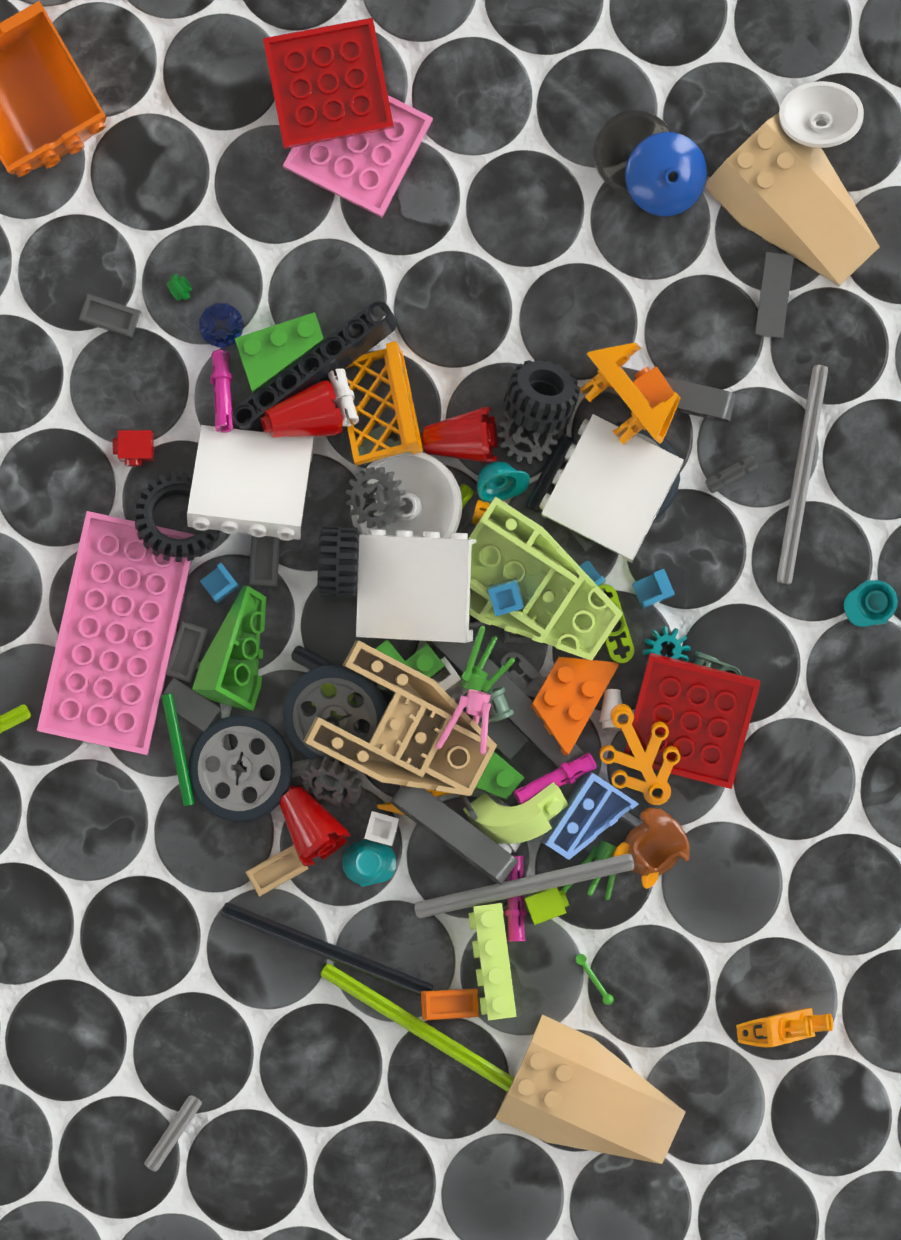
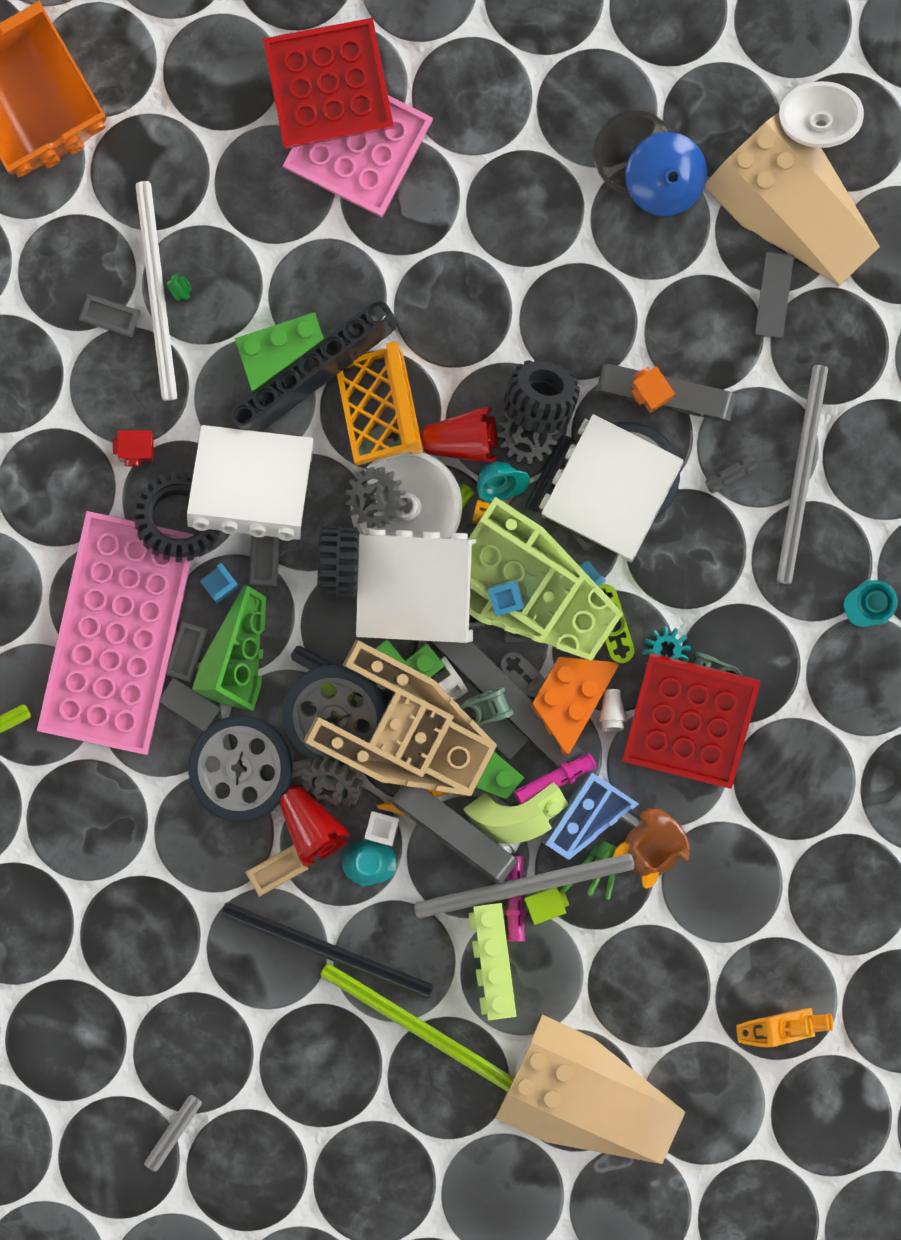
(156, 291): none -> white axle
(178, 750): green bar -> none
(222, 395): dark pink pin -> none
(234, 324): clear blue gear -> none
(305, 414): red cone -> none
(344, 397): white pin -> none
(450, 1004): orange tile -> none
(468, 806): dark grey hinge -> none
(475, 677): bright green plant -> none
(478, 706): bright pink plant -> none
(581, 960): bright green hinge -> none
(611, 375): light orange hose -> none
(642, 759): light orange plant -> none
(653, 589): dark azure panel -> none

